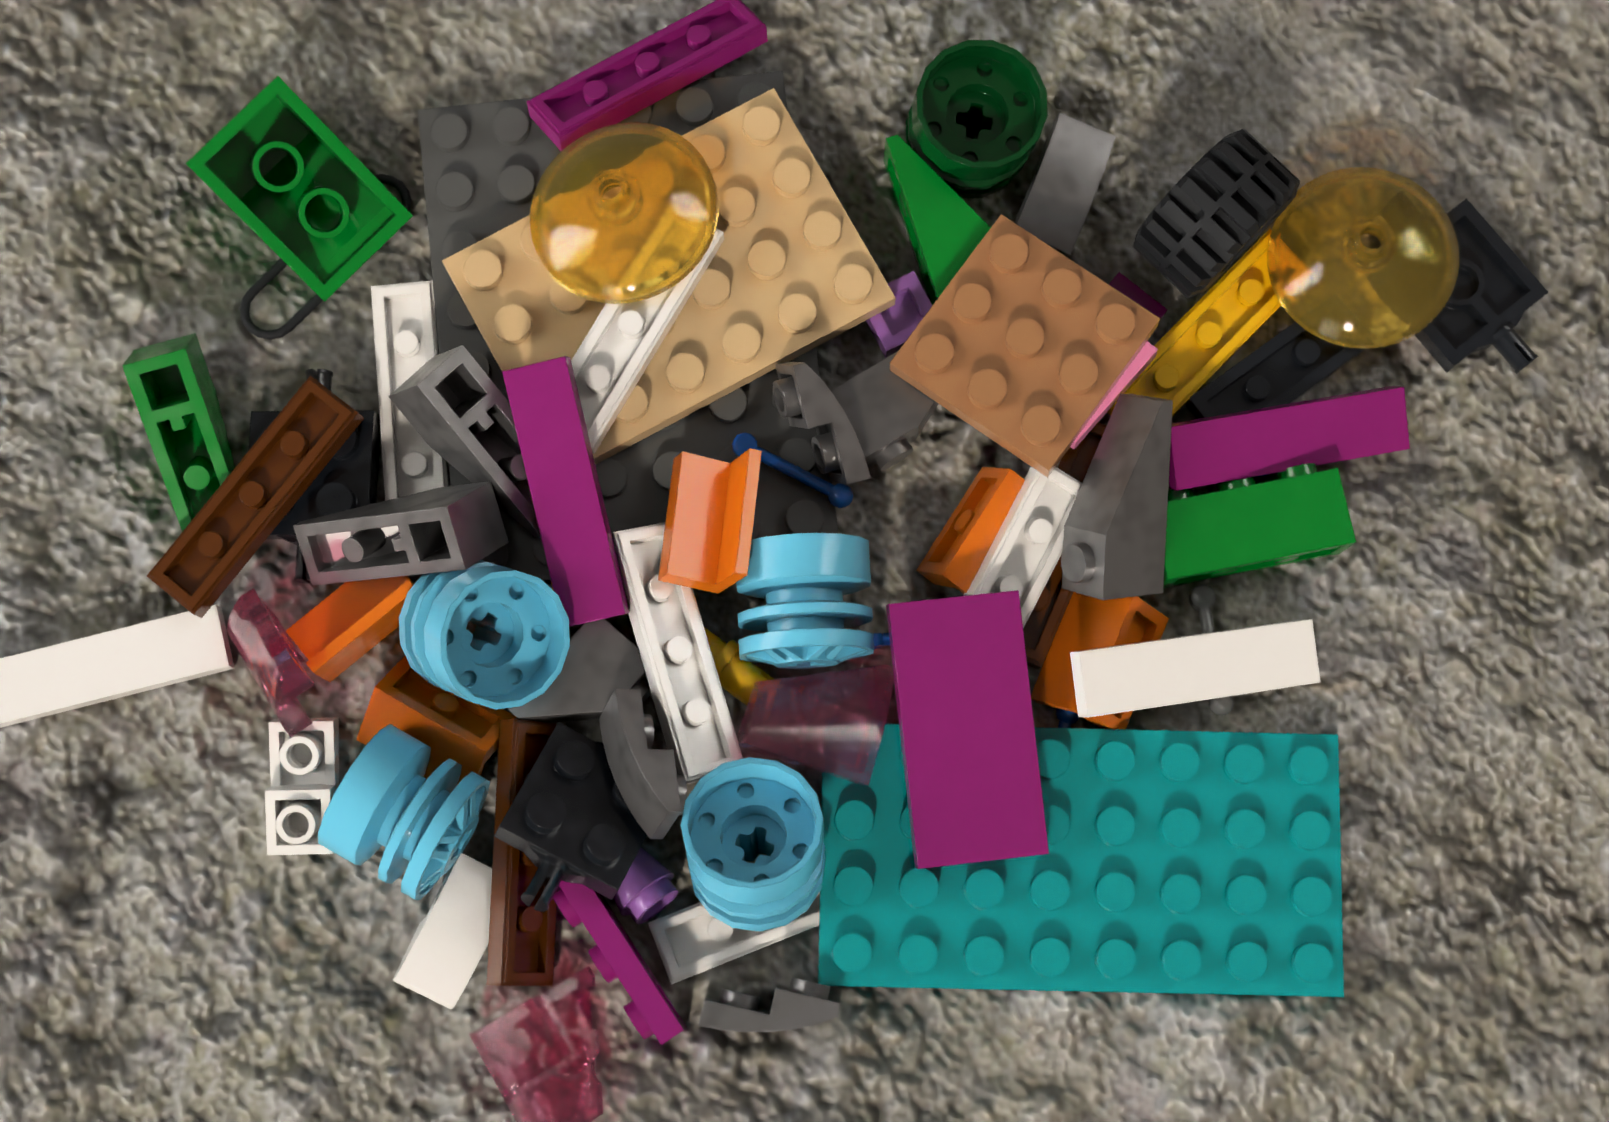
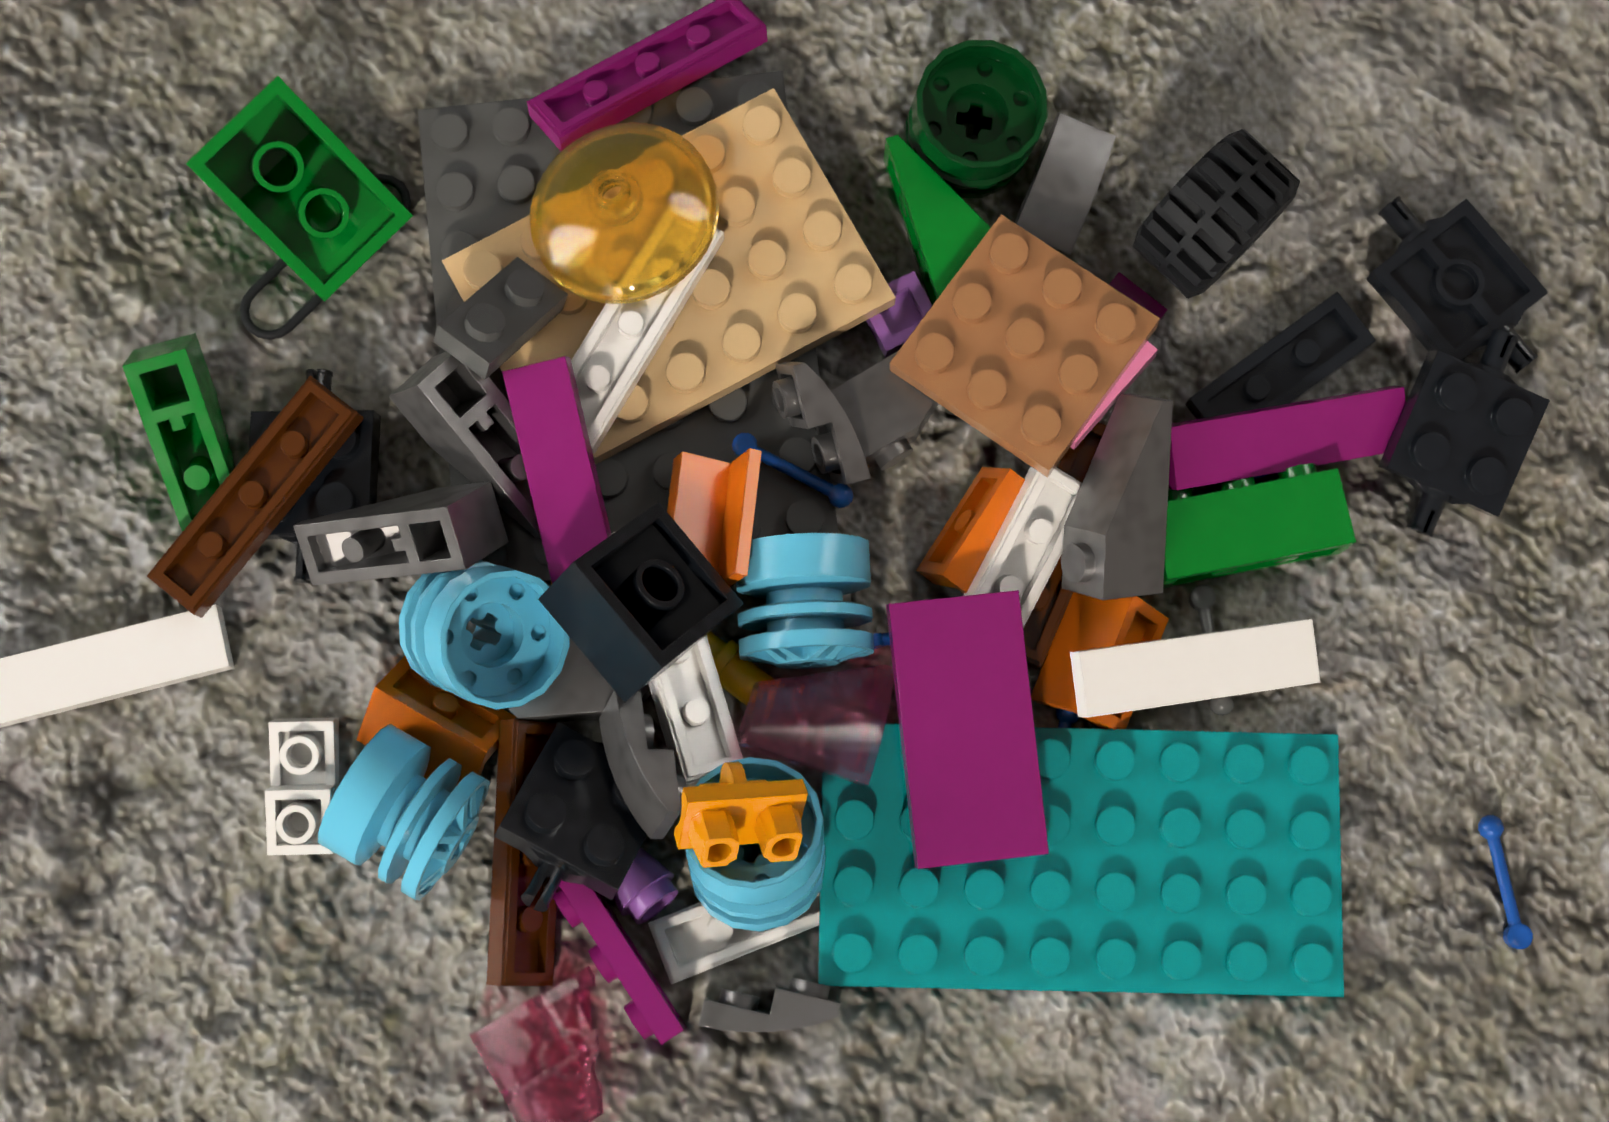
(270, 659): clear pink slope -> none
(349, 623): orange panel -> none
(404, 343): white tile -> none
(451, 935): white slope -> none
(500, 318): none -> dark grey plate
(640, 600): none -> black slope
(741, 812): none -> light orange hips
(1211, 331): yellow tile -> none
(1354, 291): clear yellow dish -> none
(1463, 433): none -> black plate
(1515, 934): none -> blue hinge

